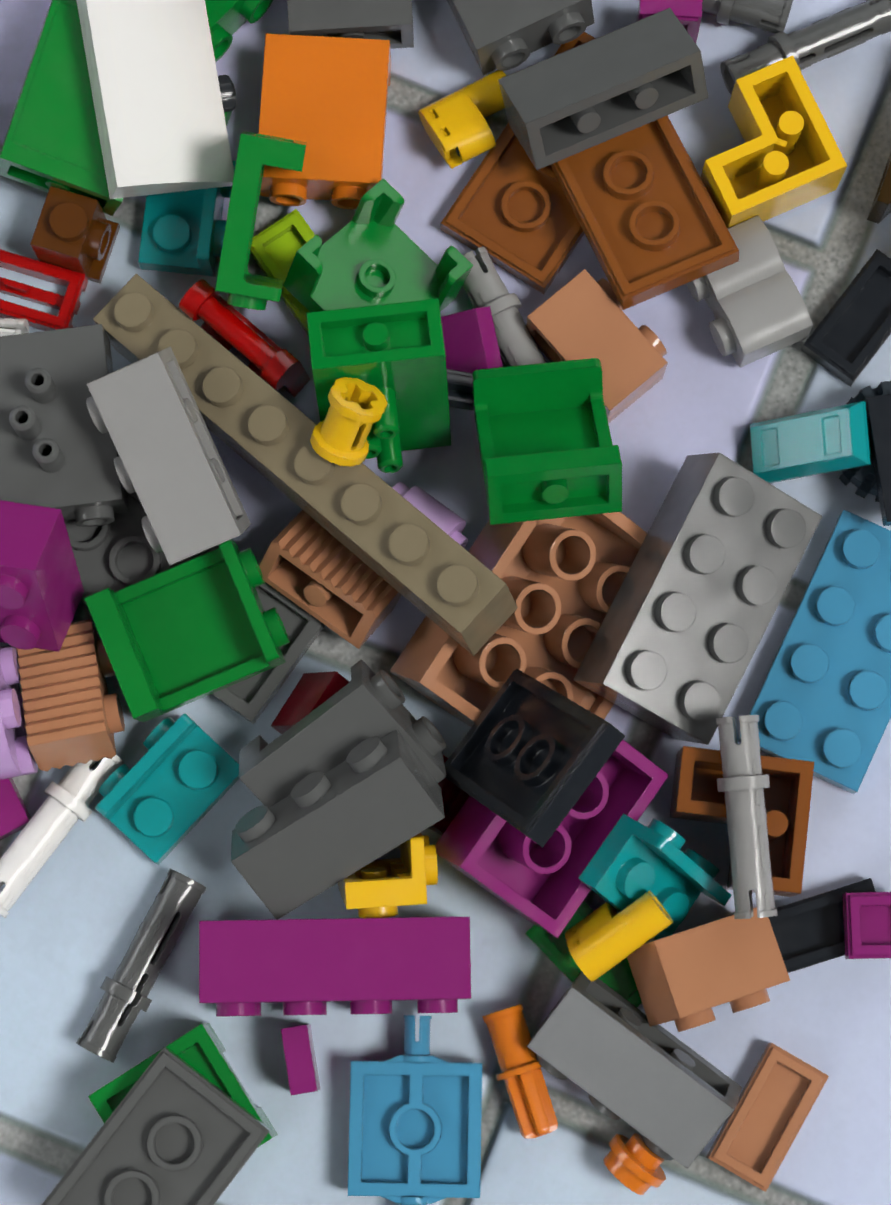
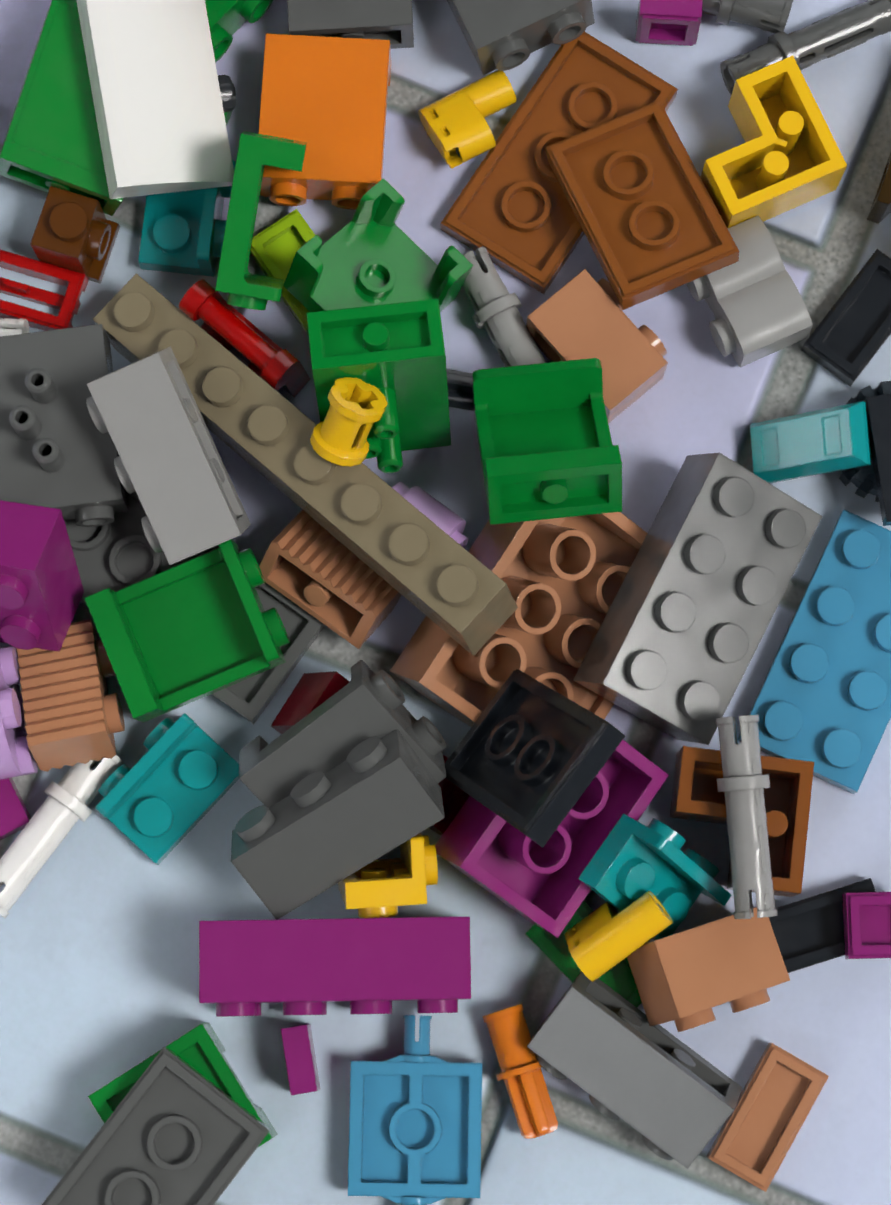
(141, 965): dark grey pin -> none
(470, 340): magenta tile -> none
(604, 88): dark grey brick -> none
(634, 1163): orange plate -> none

